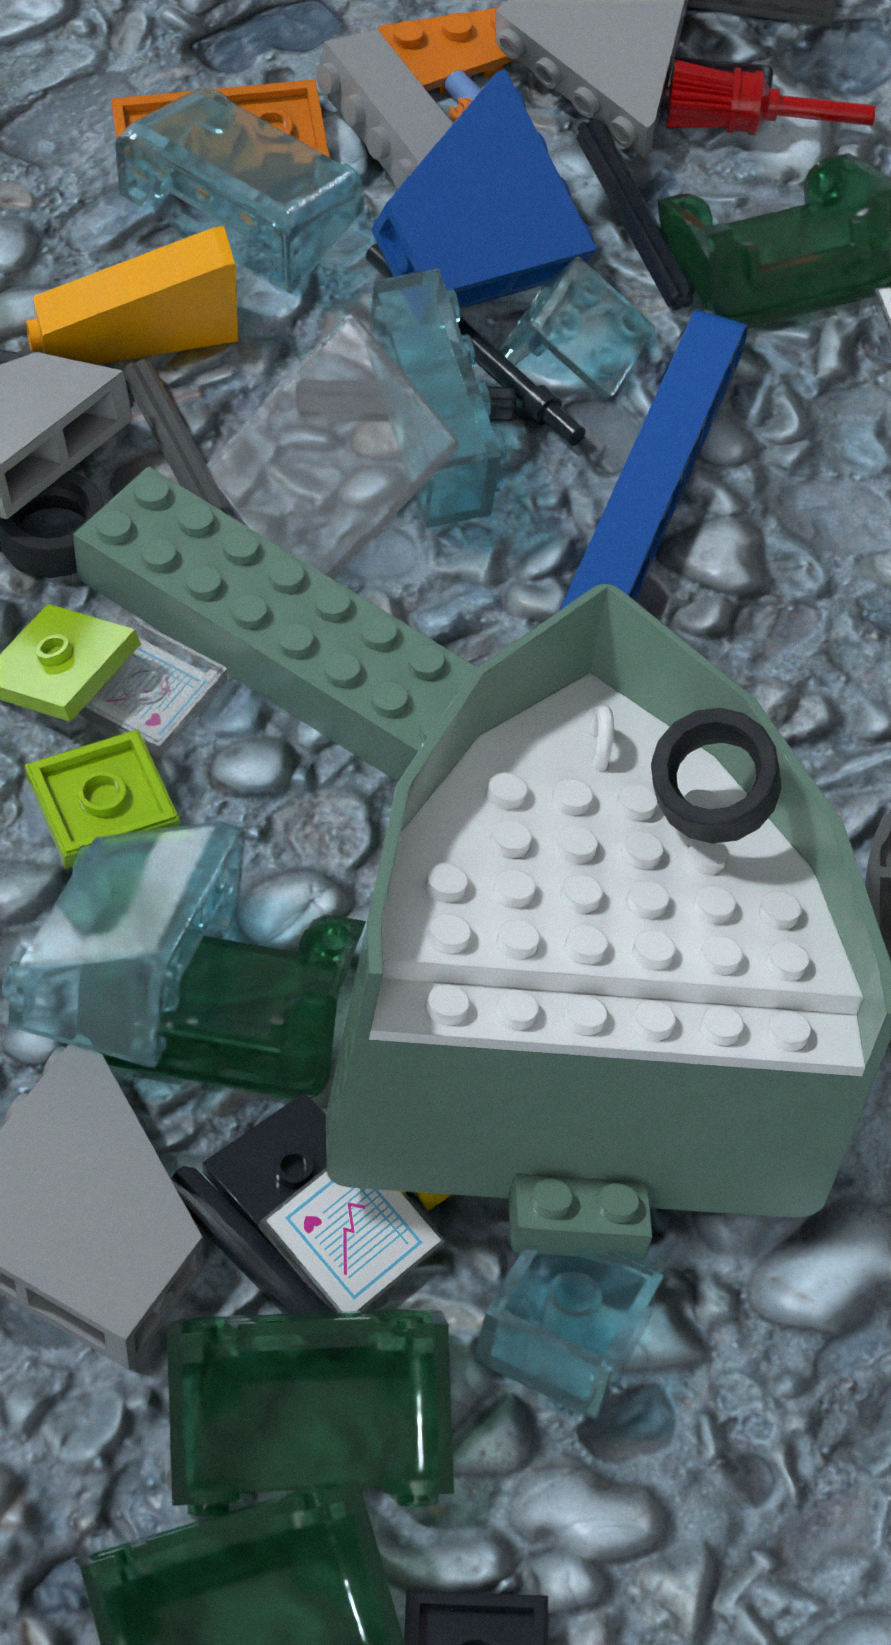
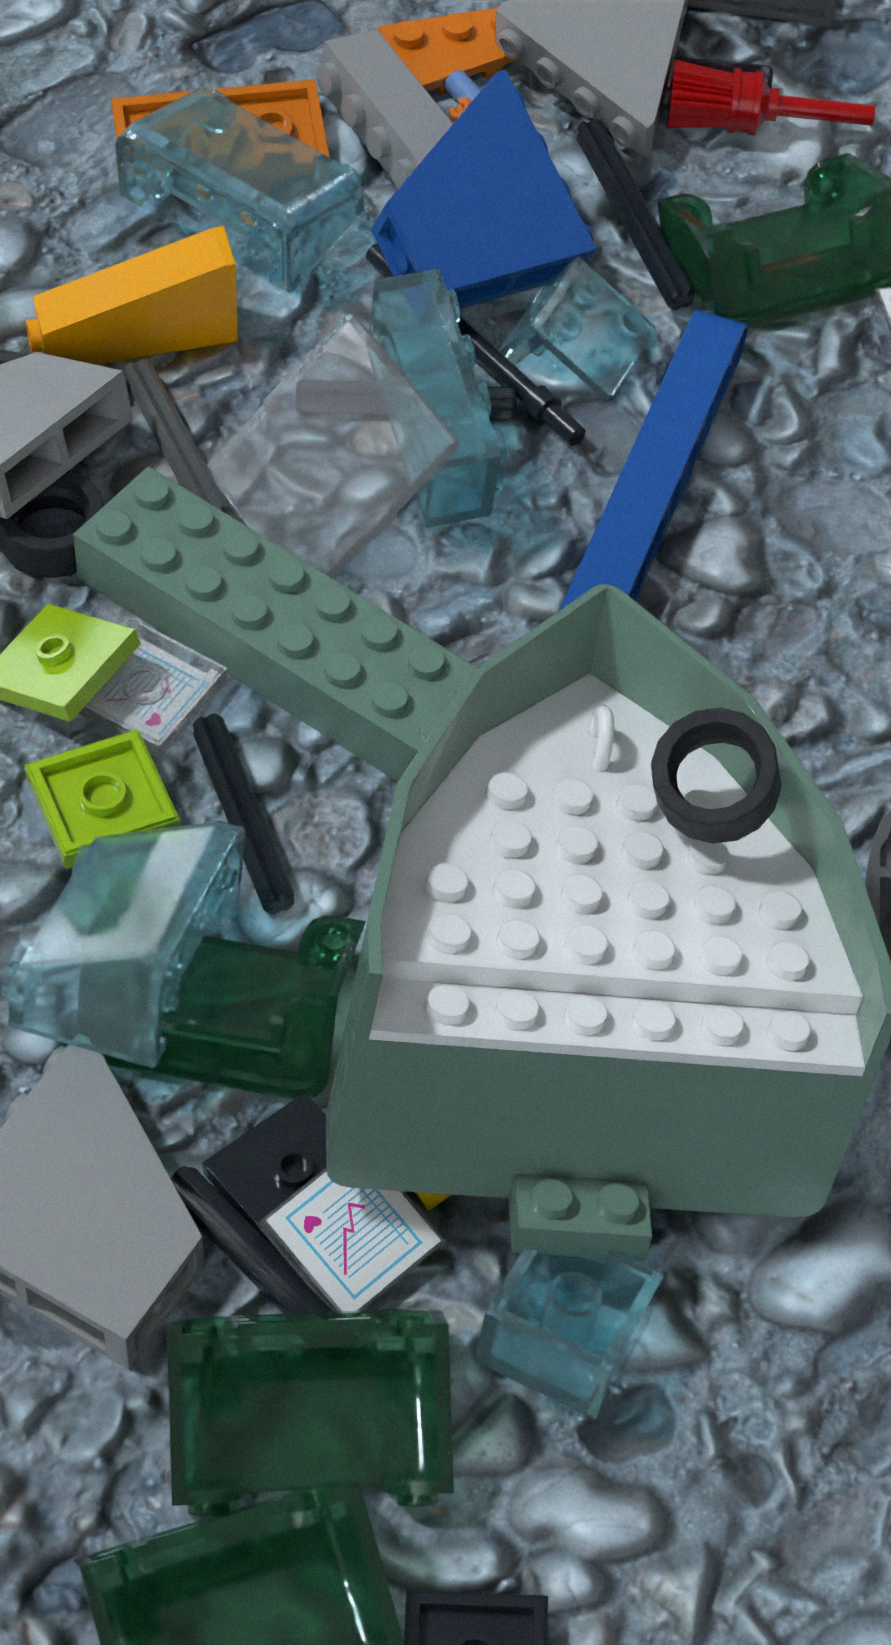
(243, 810): none -> black axle

